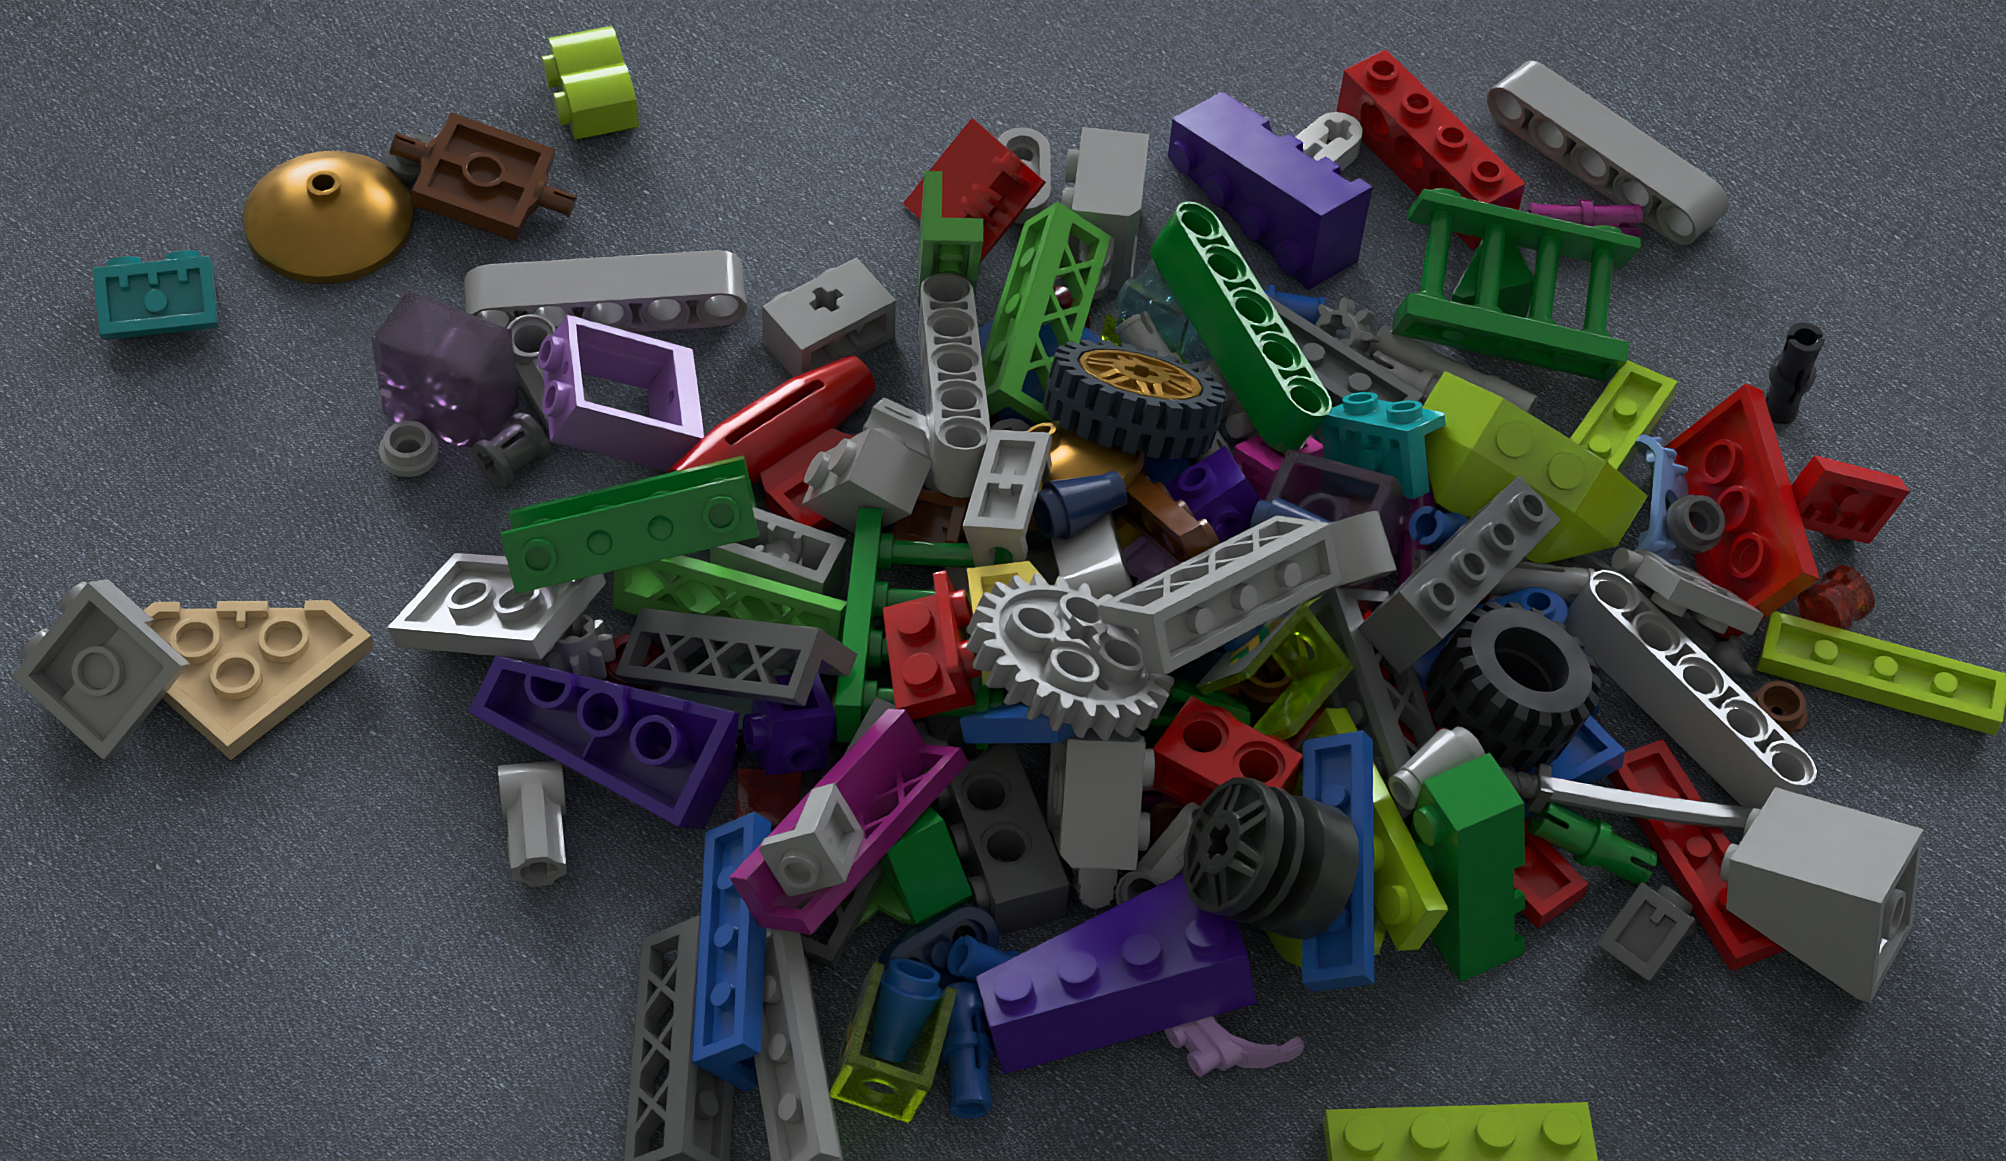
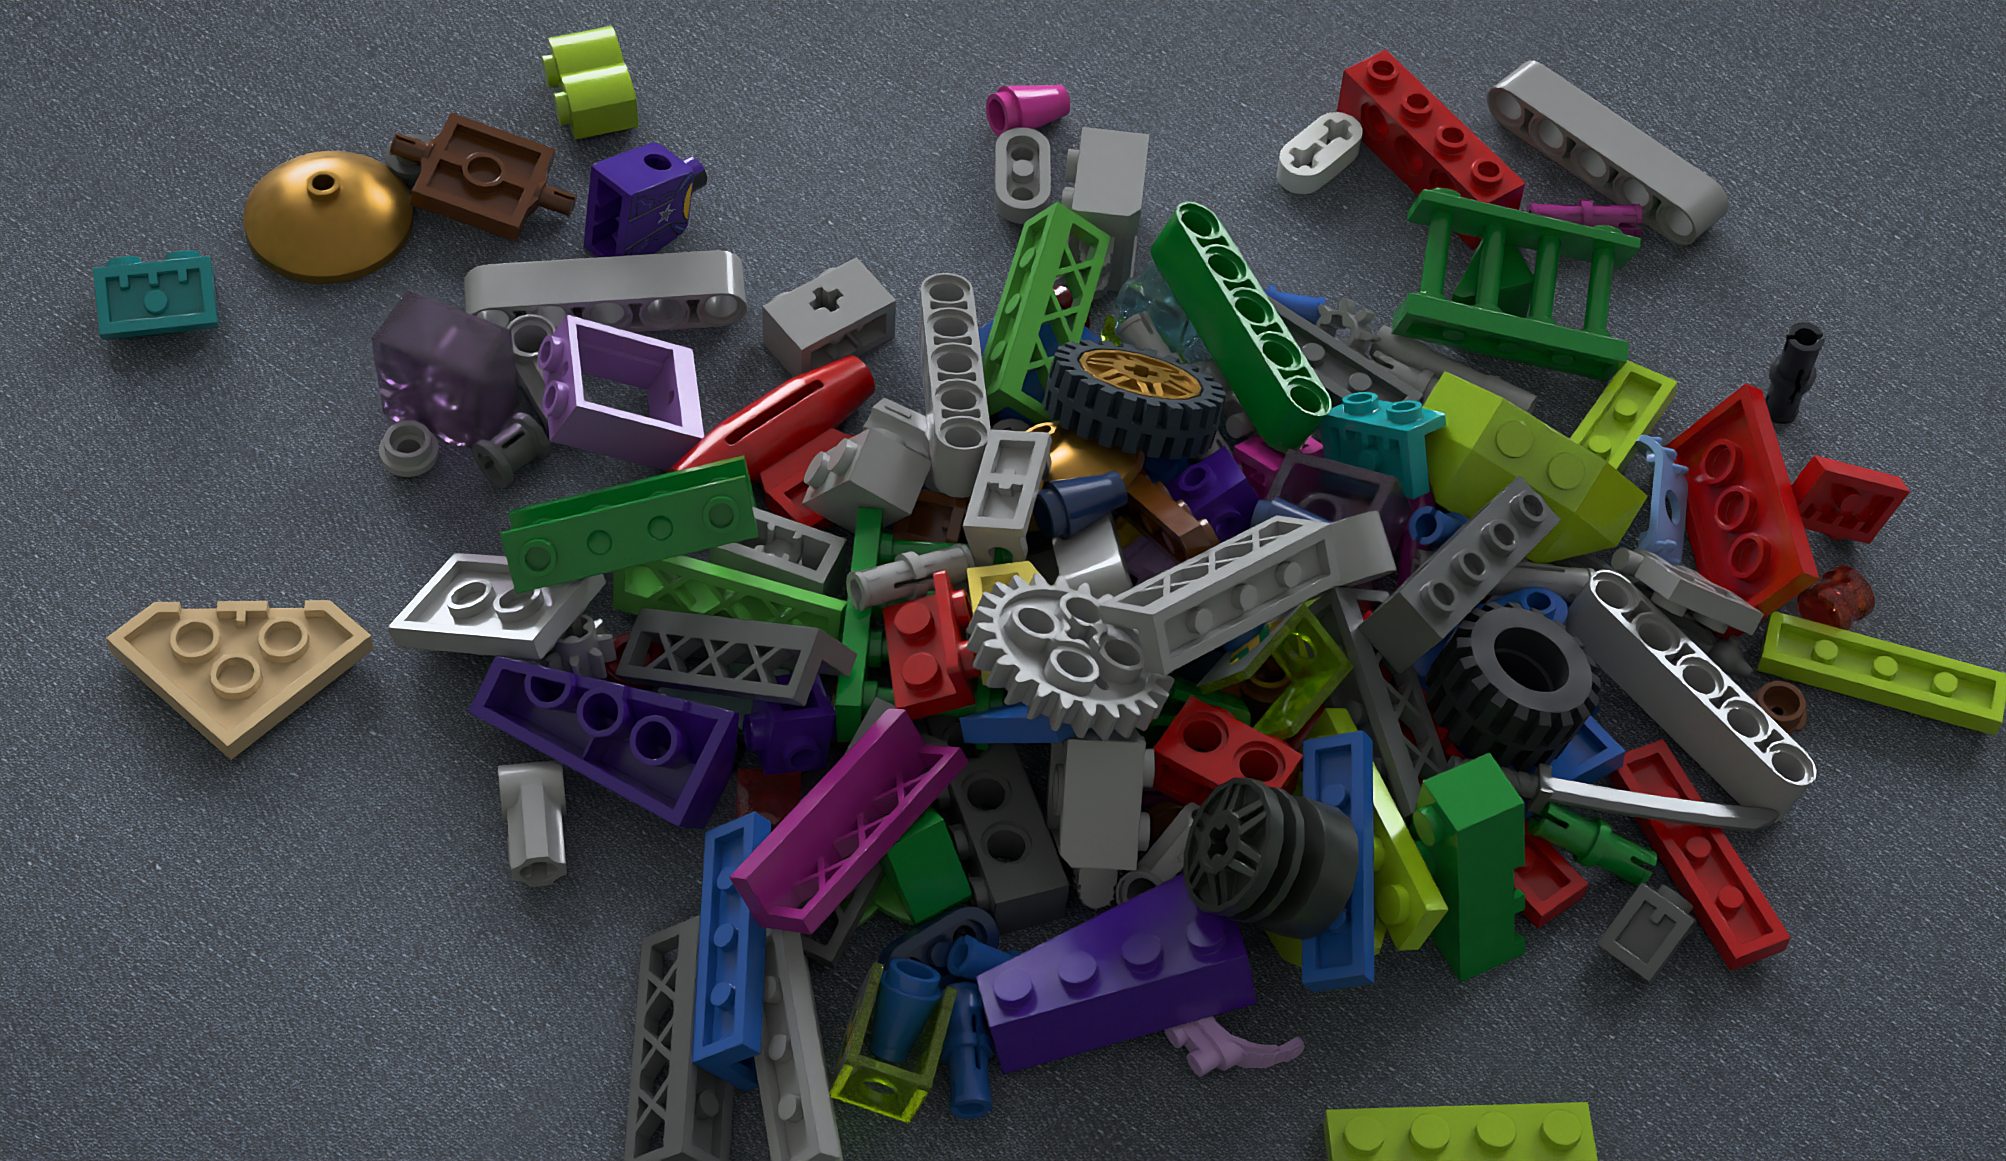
(99, 666): light grey plate -> none
(639, 201): none -> dark purple torso
(820, 846): light grey bracket -> none
(907, 576): none -> light grey pin
(946, 243): bright green fence -> none
(981, 182): red hinge -> none
(1026, 106): none -> dark pink cone
(1272, 188): dark purple wedge -> none
(1439, 754): light grey cone -> none
(1706, 517): dark grey plate -> none
(1827, 886): light grey slope -> none

